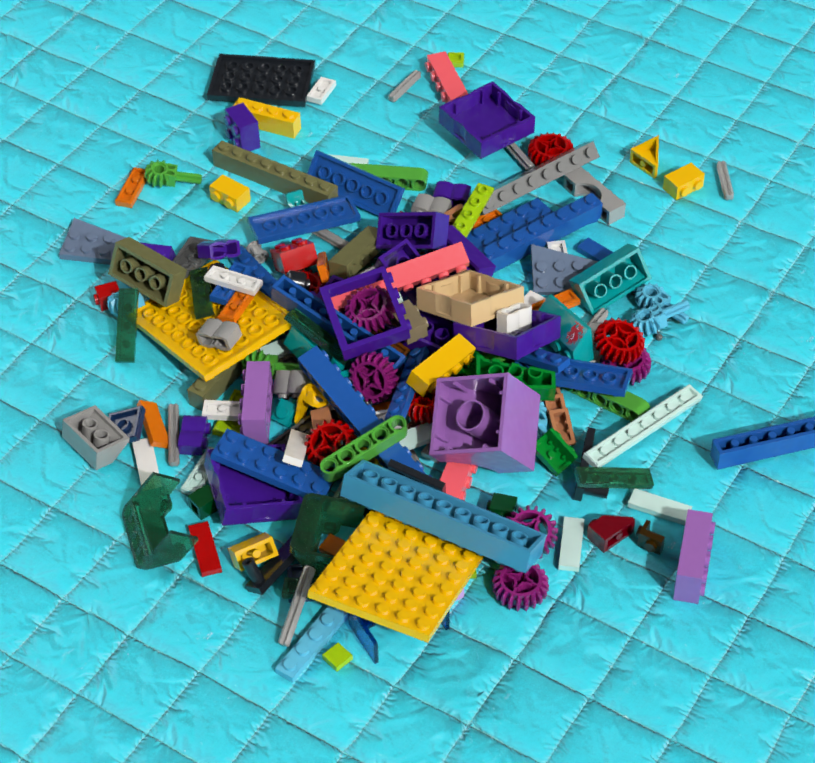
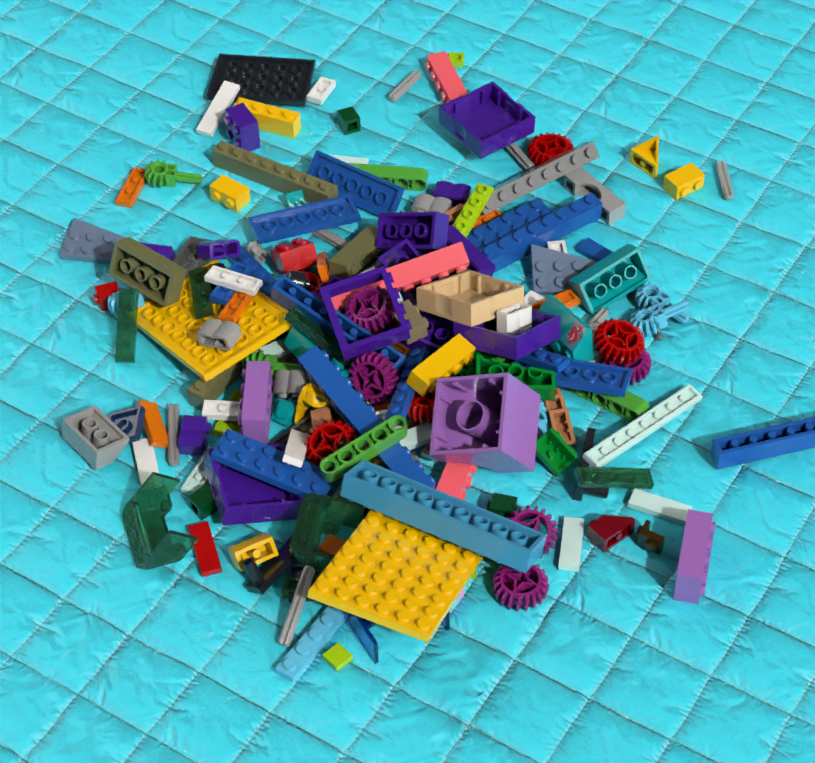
(217, 109): none -> white tile
(349, 120): none -> dark green brick
(418, 476): black tile -> none

